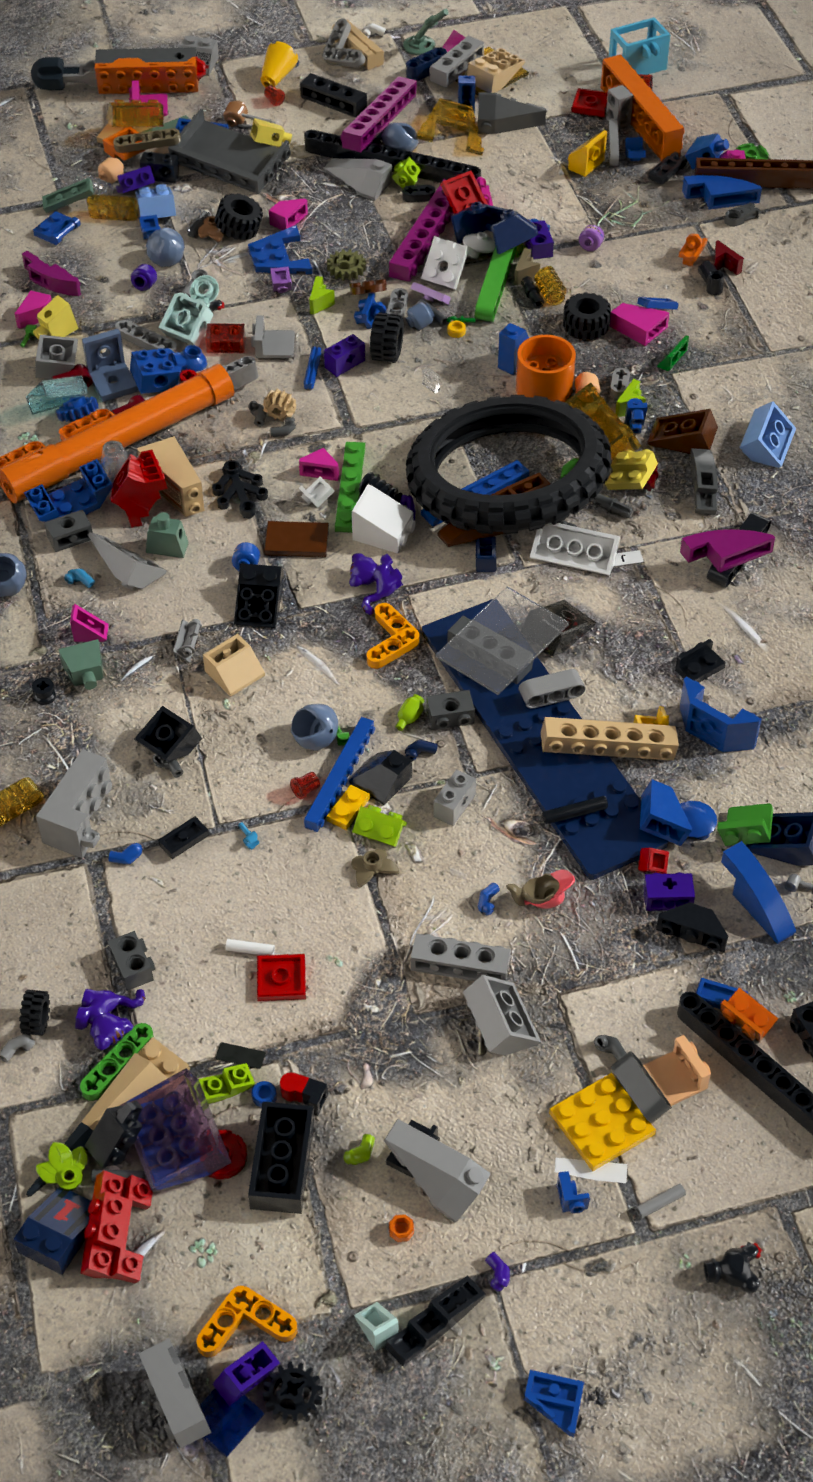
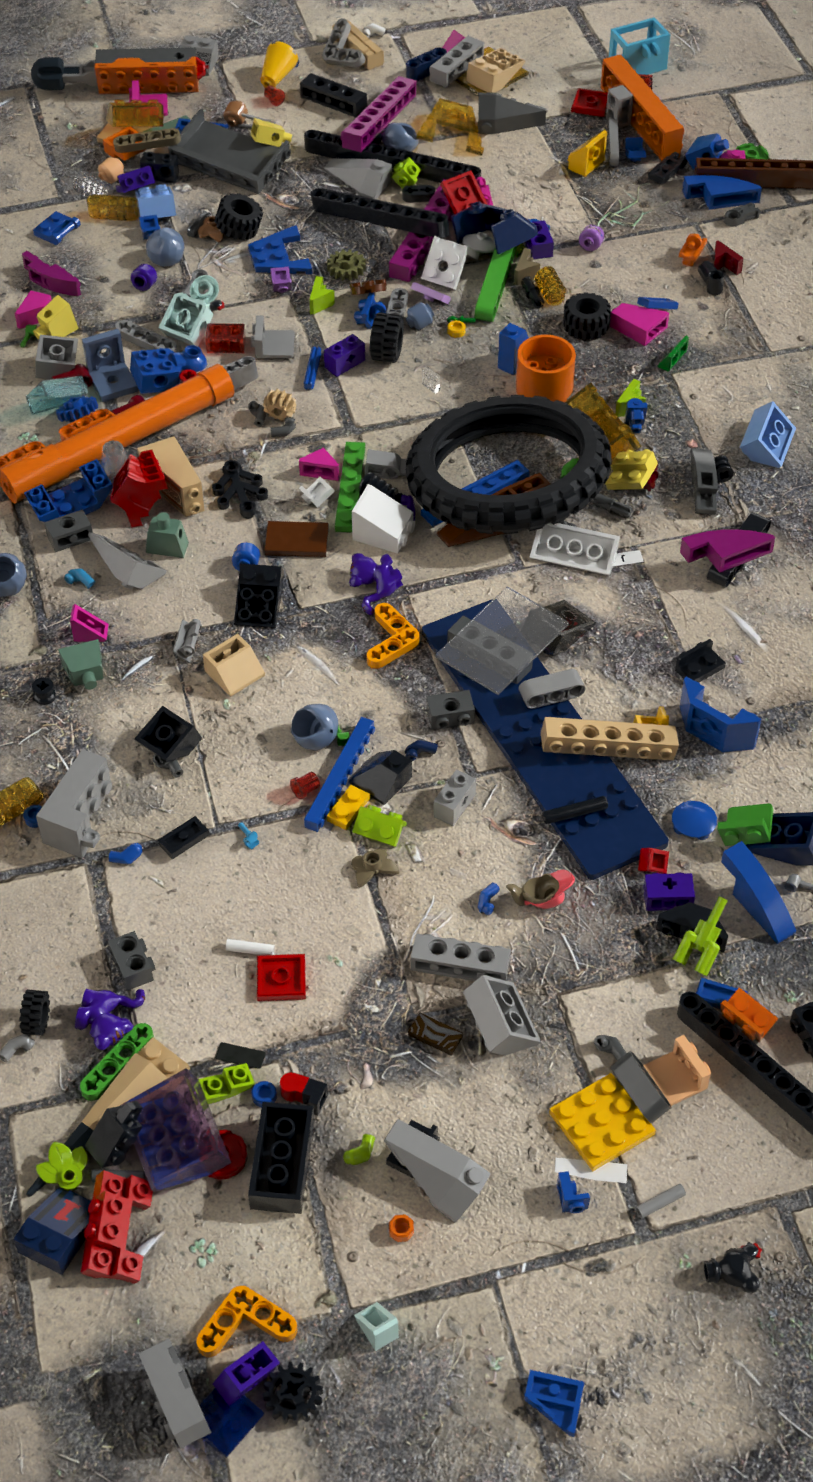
(30, 815): none -> blue tile
(67, 195): sand green plate -> none
(288, 213): dark pink slope -> none
(380, 212): none -> black beam
(385, 464): none -> light grey piece
(410, 711): lime plant -> none
(420, 40): sand green dish -> none
(435, 1034): none -> dark brown tile
(435, 1320): black slope -> none
(438, 316): dark grey piece -> none
(466, 90): blue torso -> none
(486, 554): dark blue slope -> none
(501, 1272): dark purple arm -> none
(584, 379): light nougat head -> none
(619, 383): light grey beam -> none
(663, 814): blue slope -> none
(684, 431): reddish brown slope -> none
(703, 940): none -> lime plant
(723, 469): none -> black bush

